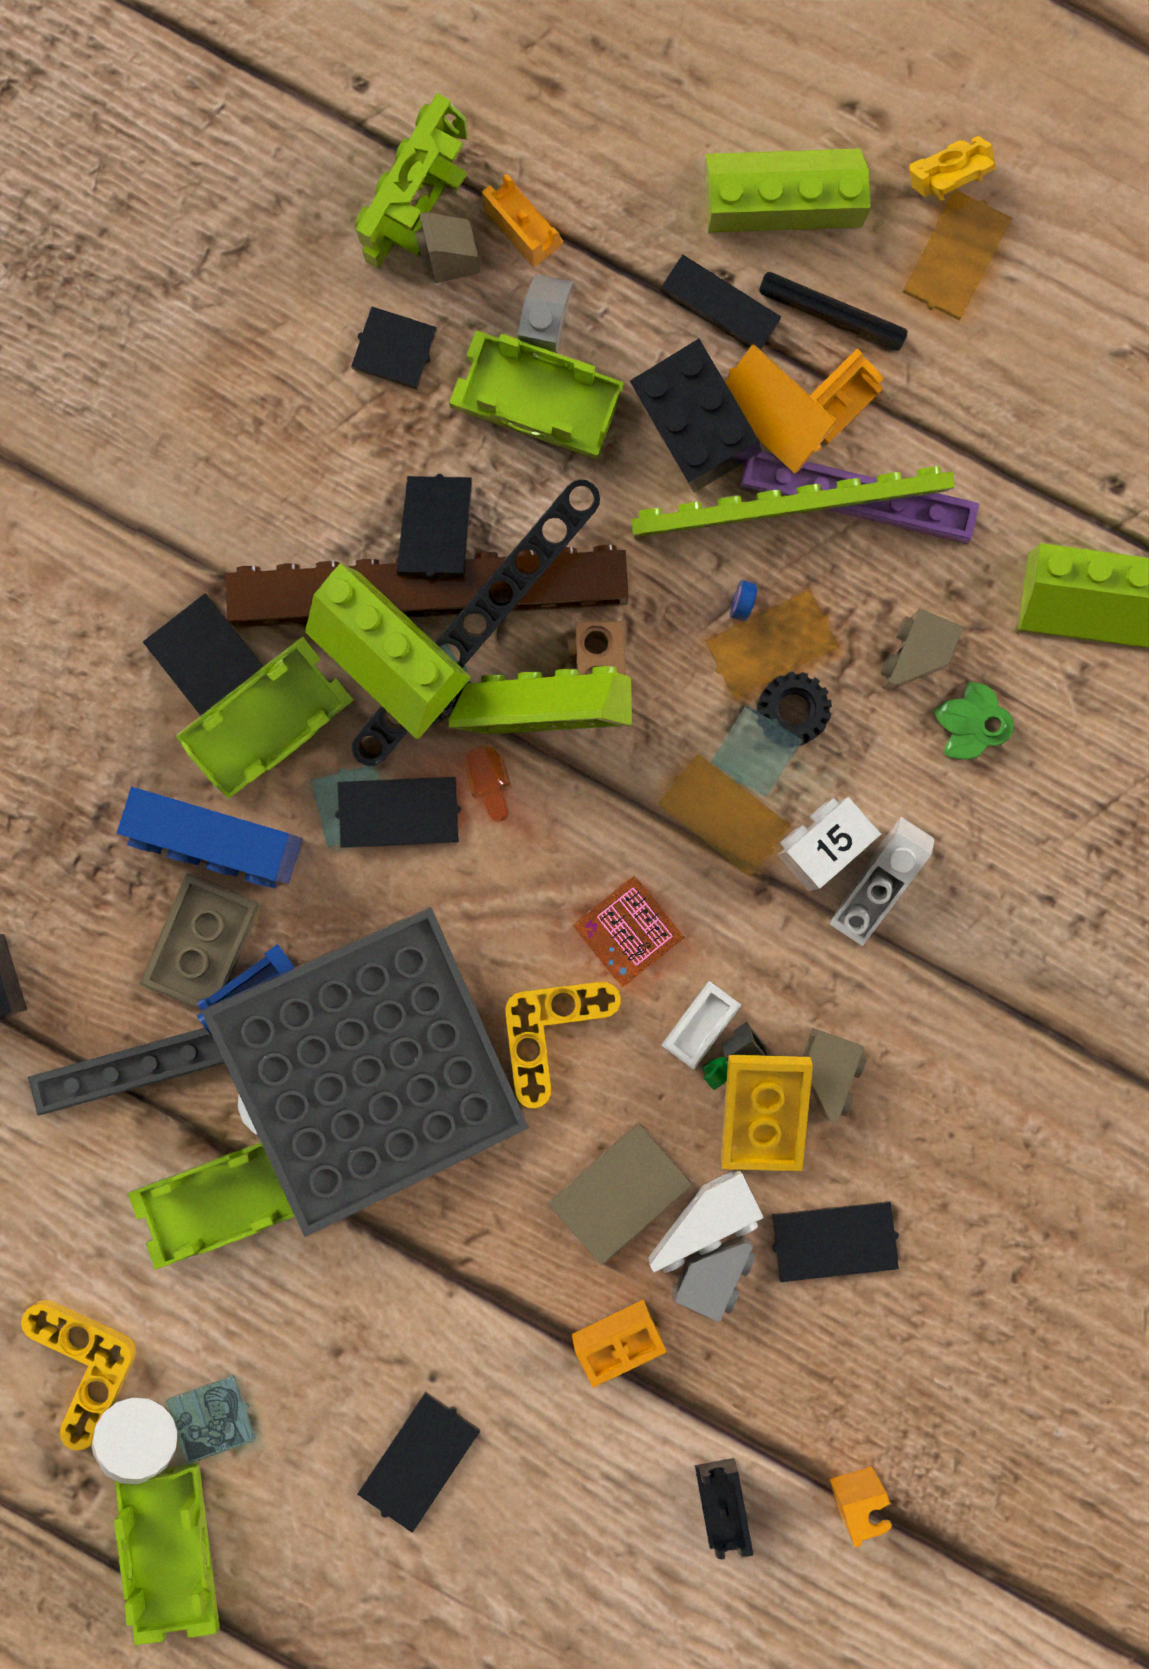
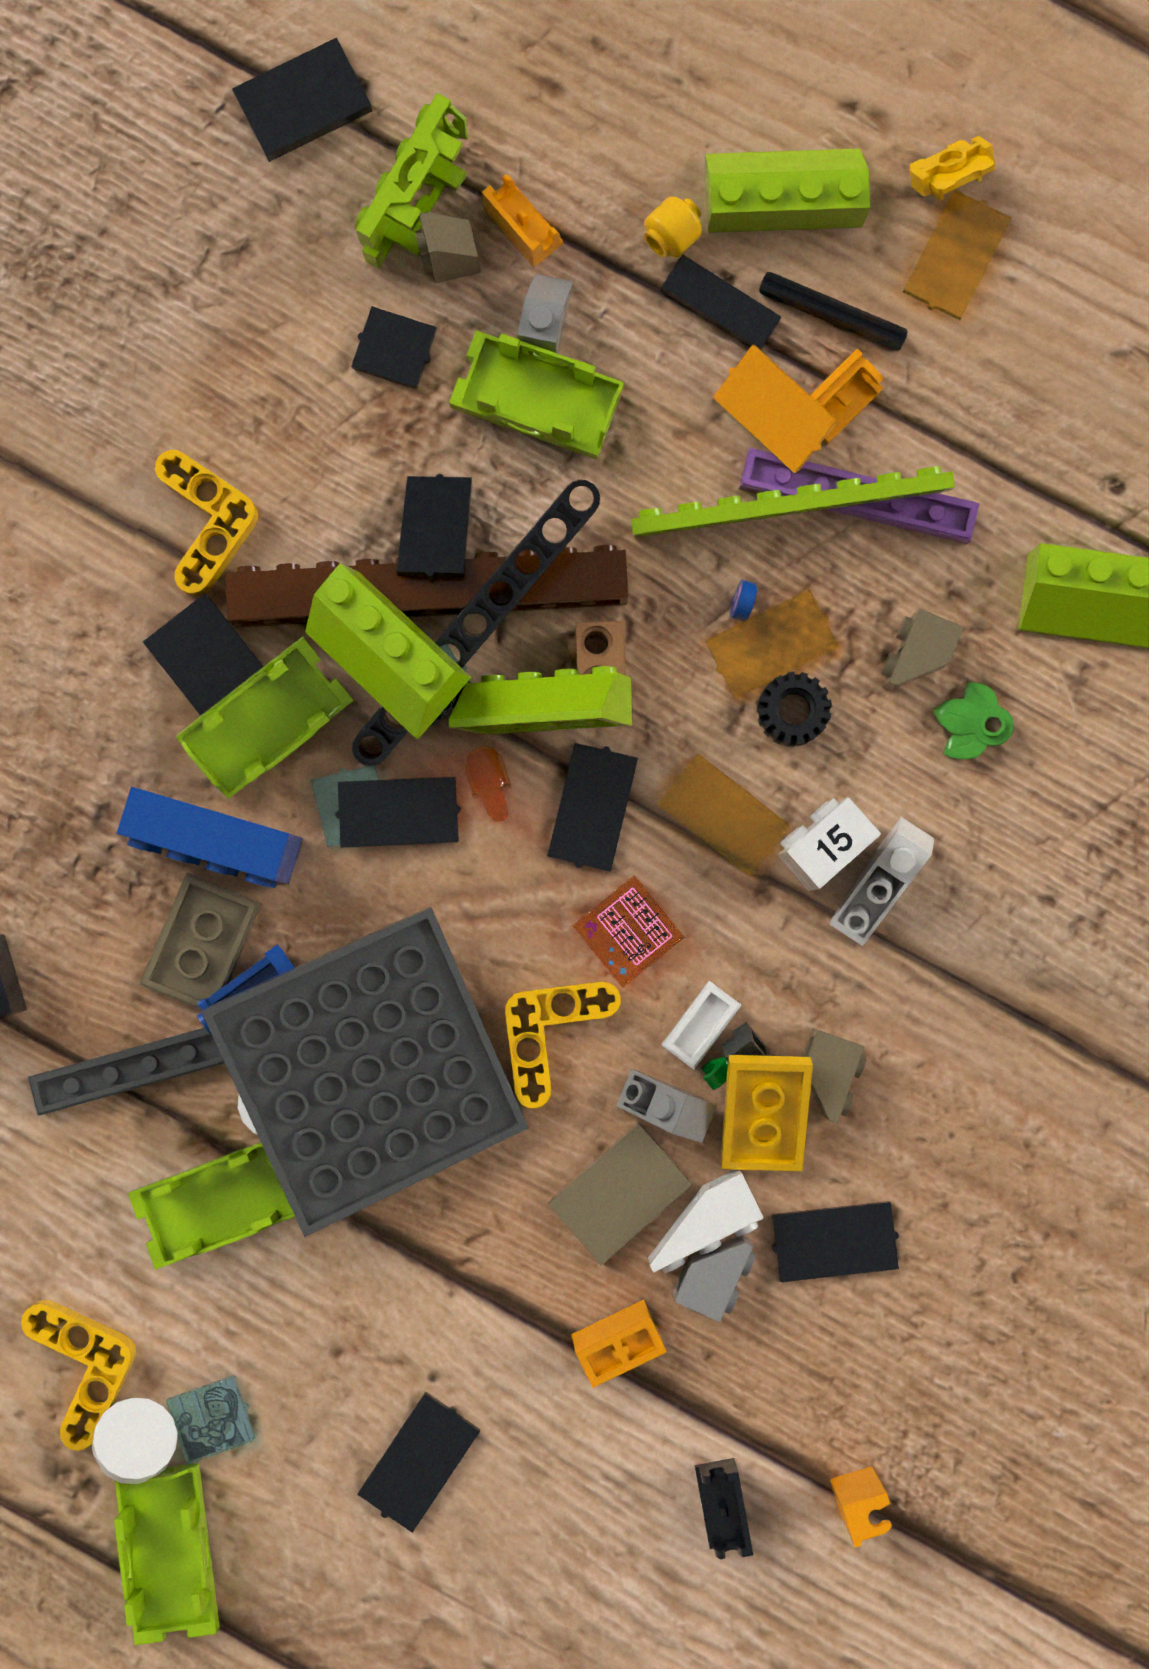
(218, 509): none -> yellow beam
(302, 99): none -> black tile
(592, 807): none -> black piece
(666, 1106): none -> light grey slope
(673, 227): none -> yellow head
(696, 415): black brick -> none
(756, 751): clear light blue piece -> none

